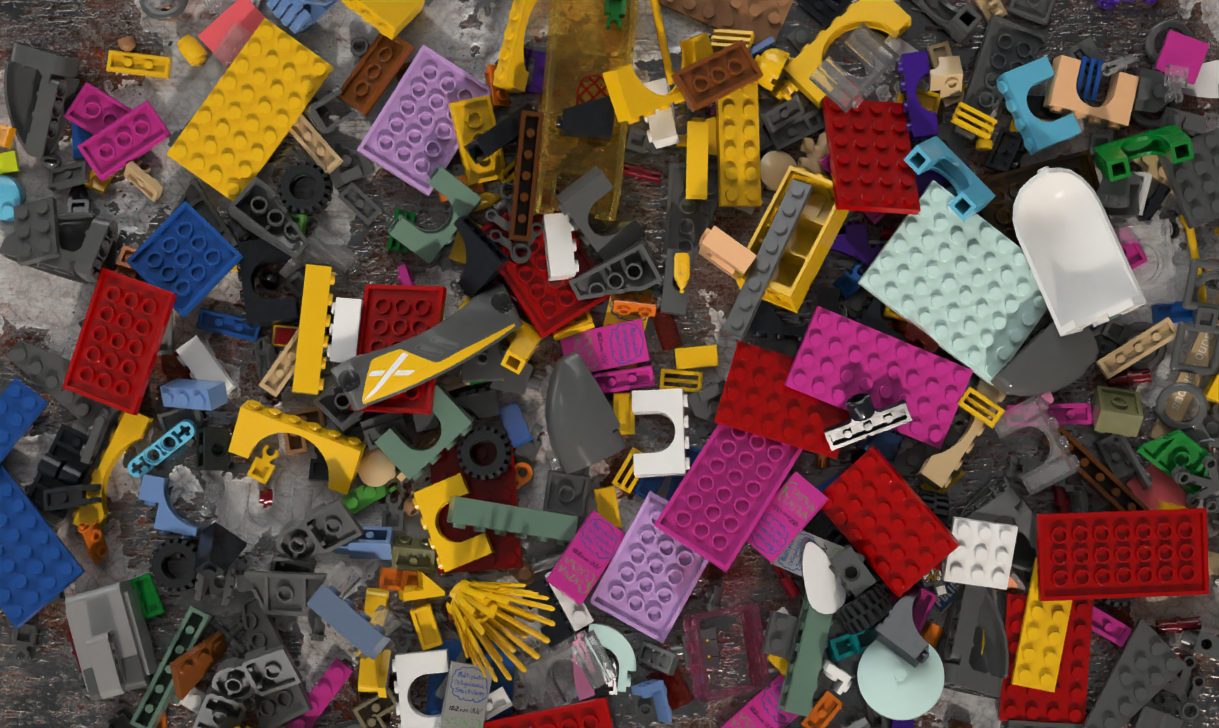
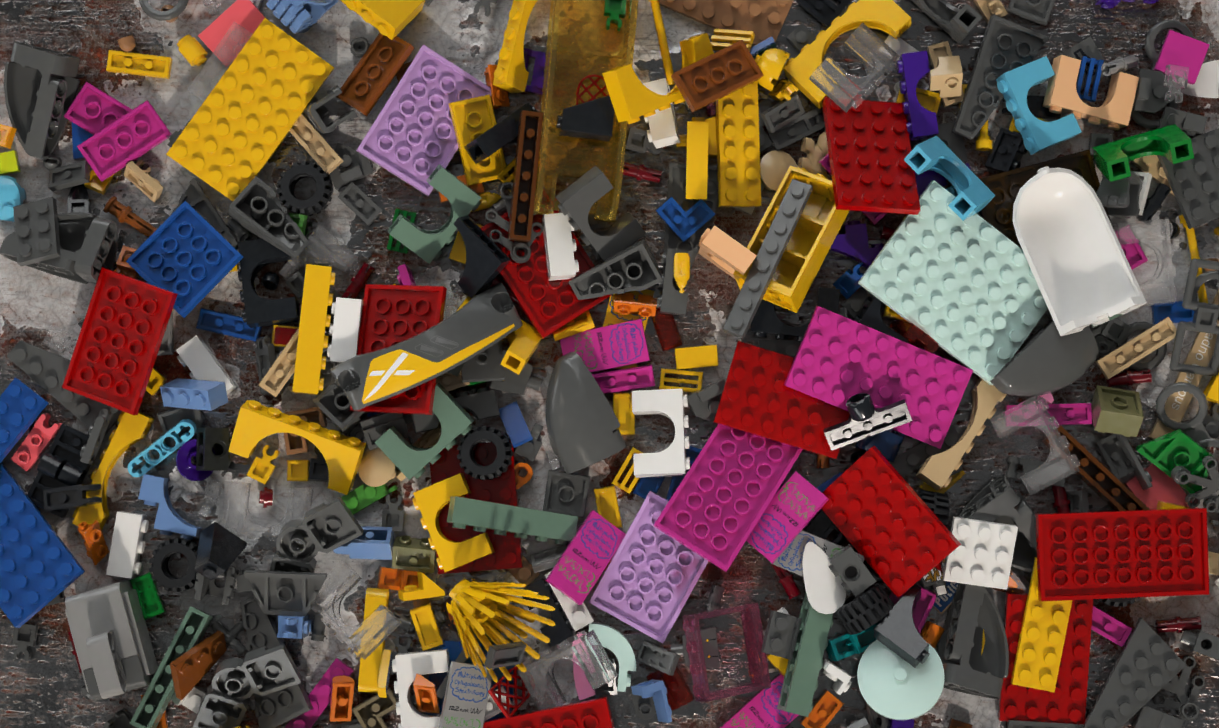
(35, 442): none -> coral plate
(126, 215): none -> dark orange pin
(127, 545): none -> white brick
(155, 381): none -> yellow plate
(184, 464): none -> dark purple dish
(294, 626): none -> medium blue hinge
(298, 470): none -> yellow tile
(341, 698): none -> orange brick
(348, 621): sand blue brick -> none
(358, 282): none -> dark red pin
(409, 507): medium nougat hinge -> none
(425, 695): none -> orange slope
(505, 655): none -> dark grey tile
(516, 706): none -> red window
(685, 223): none -> blue plate
(989, 128): yellow tile -> none
(996, 417): yellow tile -> none

